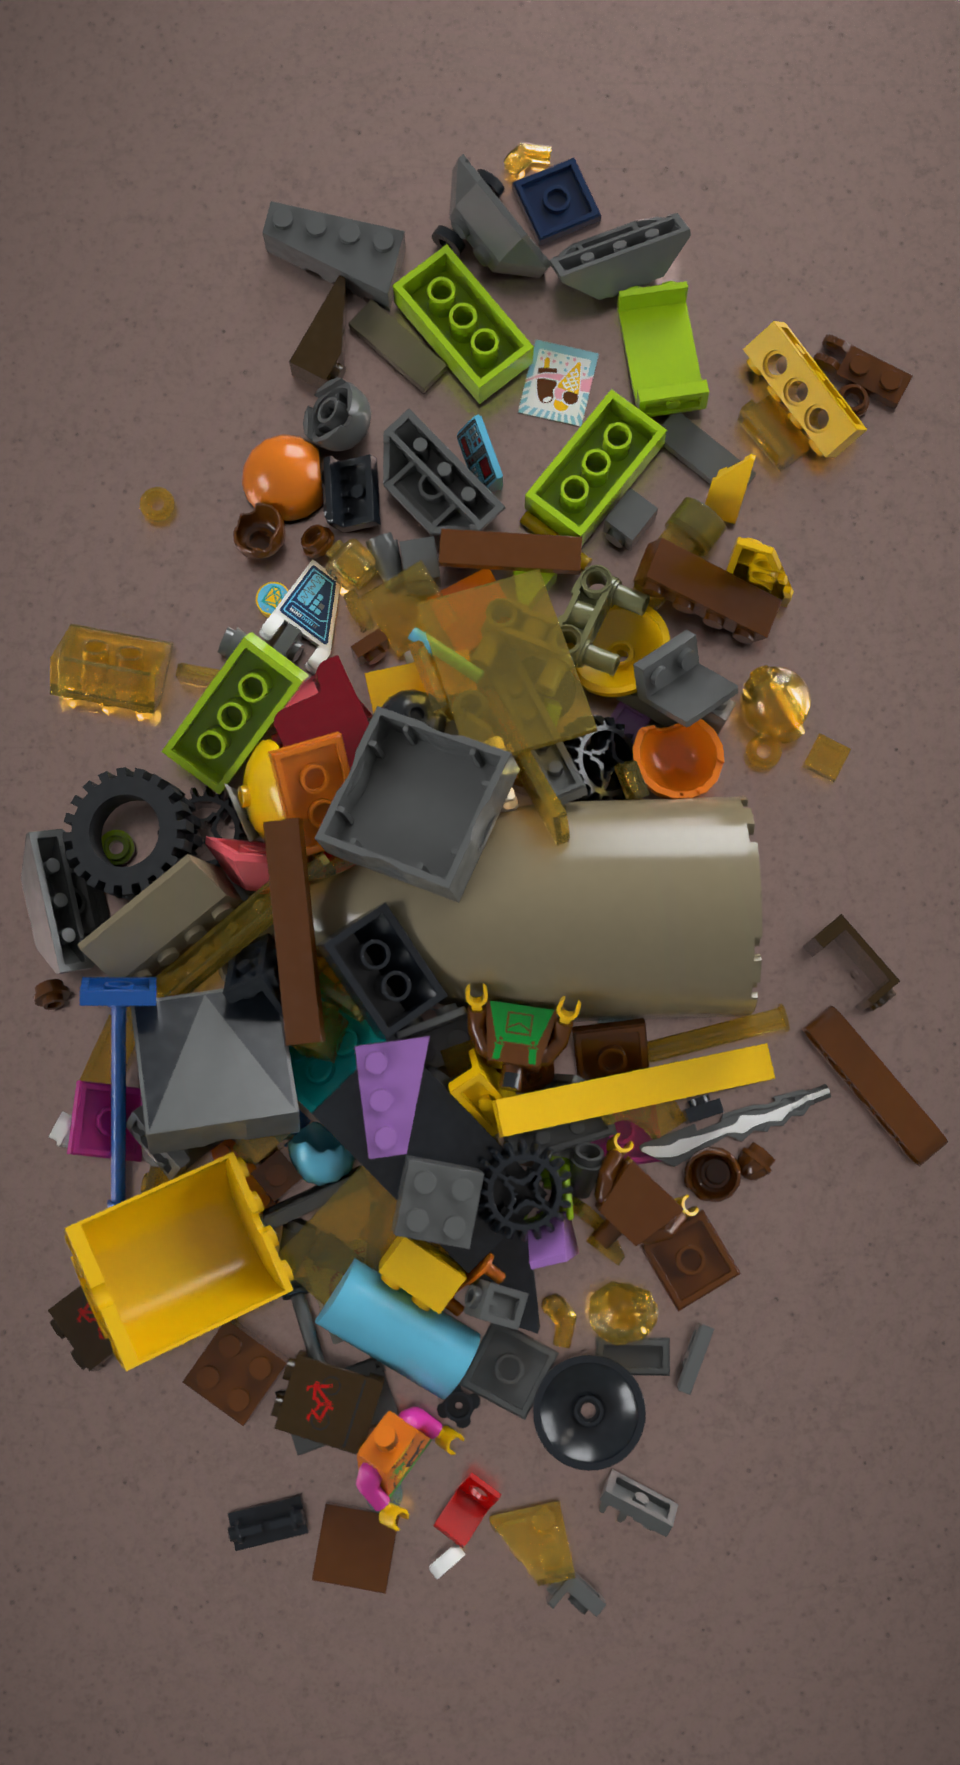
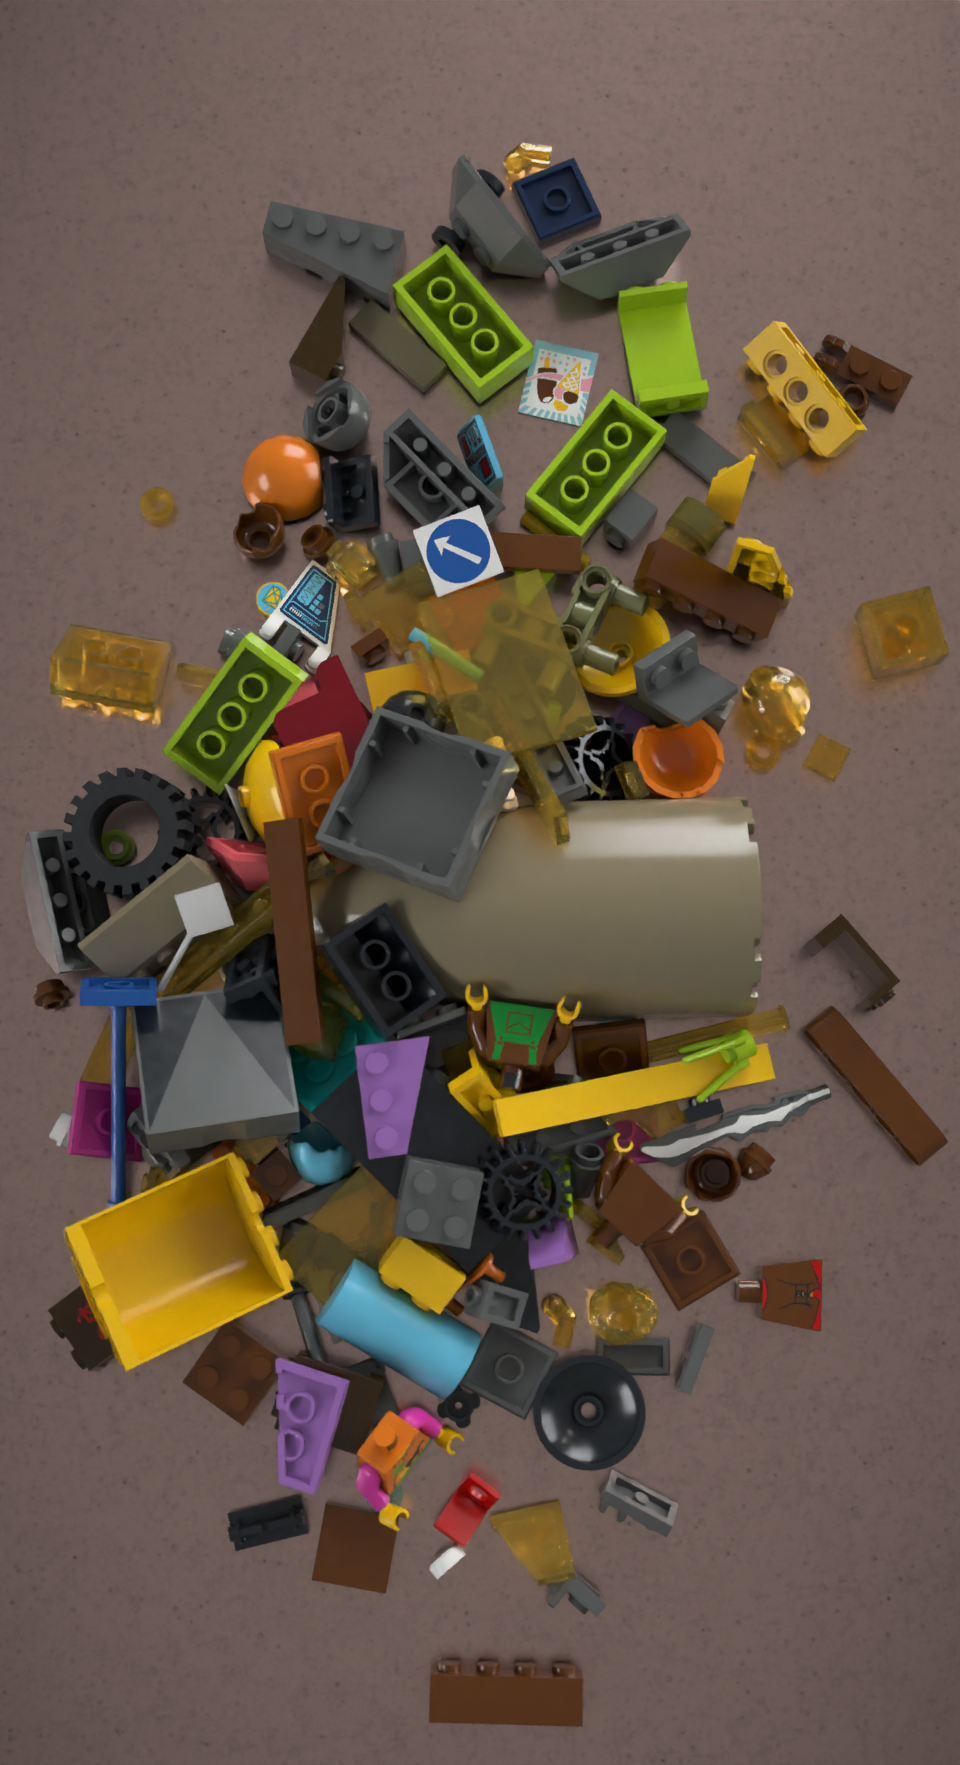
(202, 912): none -> white piece
(308, 1420): none -> medium lavender wing
(458, 551): none -> piece
(506, 1694): none -> reddish brown brick
(733, 1047): none -> lime plant
(786, 1293): none -> reddish brown torso
(901, 633): none -> clear yellow brick

